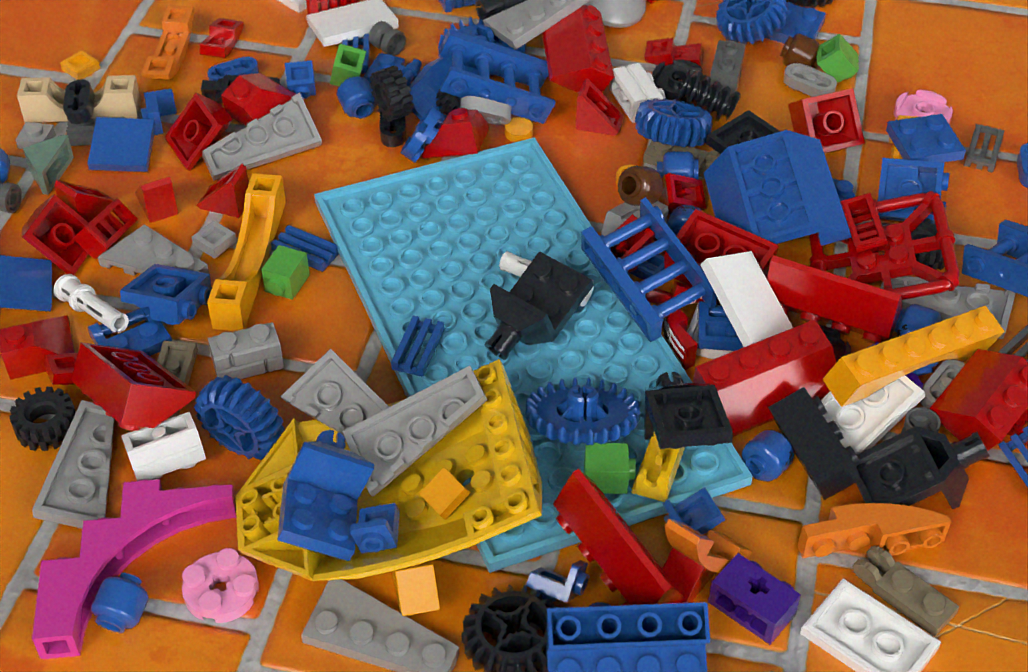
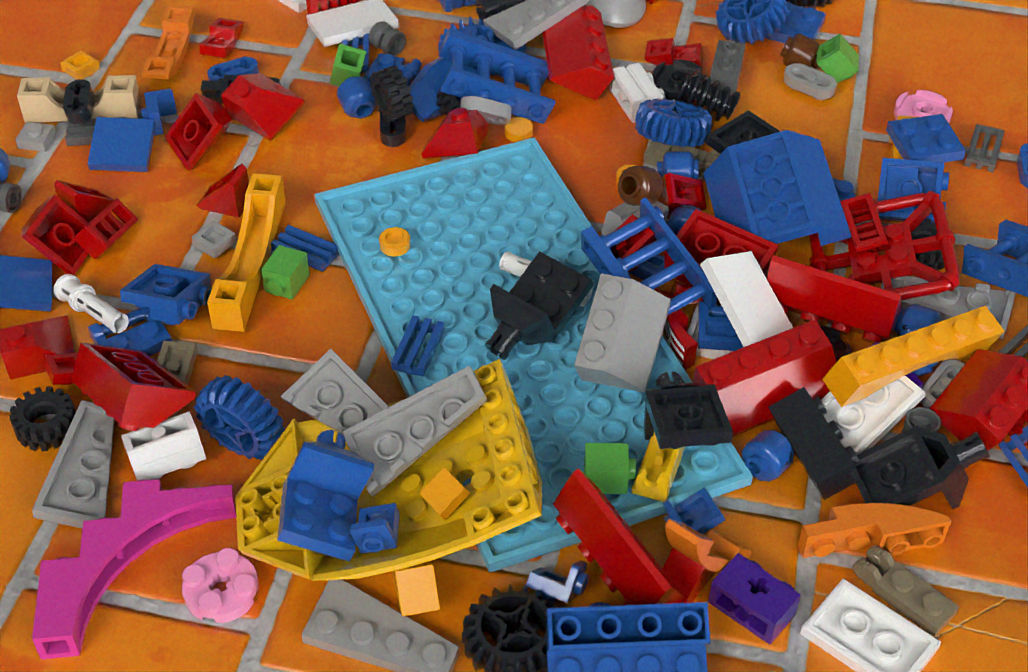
(48, 161): sand green slope -> none
(119, 602): blue head -> none
(146, 248): light grey wing -> none
(157, 199): red slope -> none
(246, 351): light grey brick -> none
(274, 136): light grey wing -> none
(300, 78): blue bracket -> none
(394, 241): none -> light orange tile
(423, 134): blue plate -> none
(596, 112): red slope -> none
(605, 413): blue gear -> none
(622, 334): none -> light grey slope
(829, 118): red slope -> none

